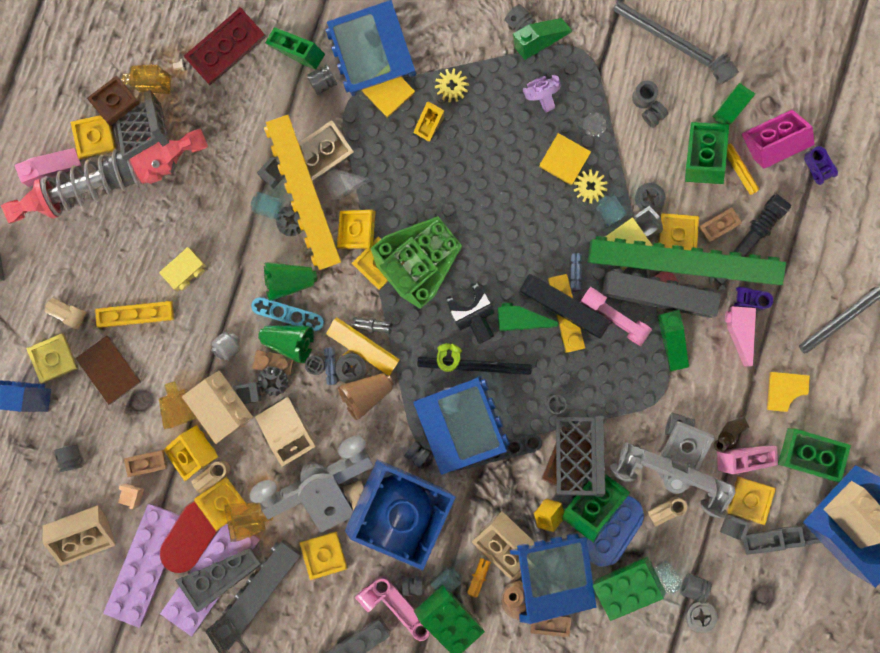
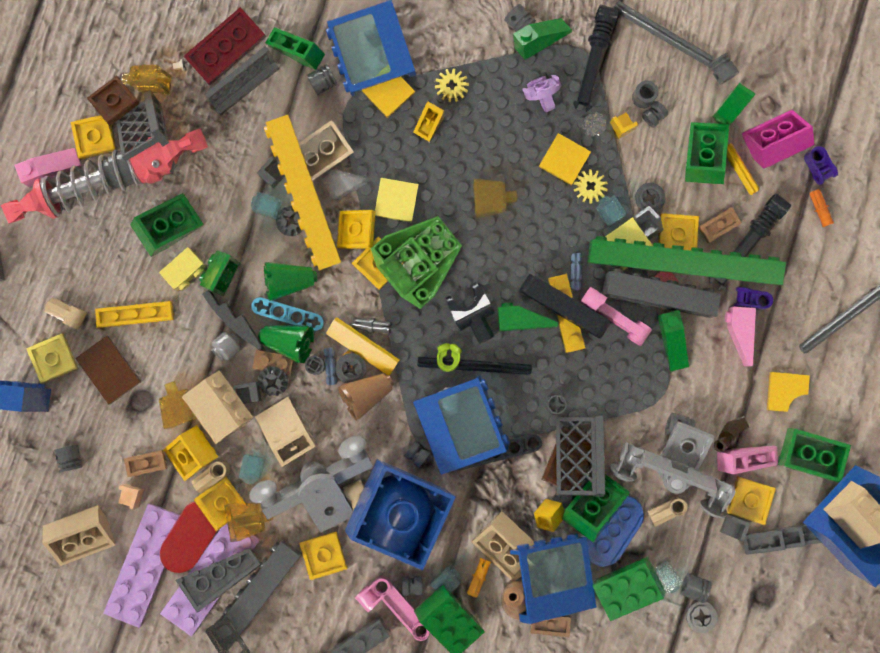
(166, 224): none -> green slope
(219, 273): none -> green slope
(238, 324): none -> dark grey slope
(242, 81): none -> dark grey fence
(251, 468): none -> clear light blue brick
(396, 200): none -> light yellow tile
(491, 197): none -> clear yellow torso
(599, 41): none -> black piece
(623, 125): none -> yellow panel
(821, 208): none -> orange axle

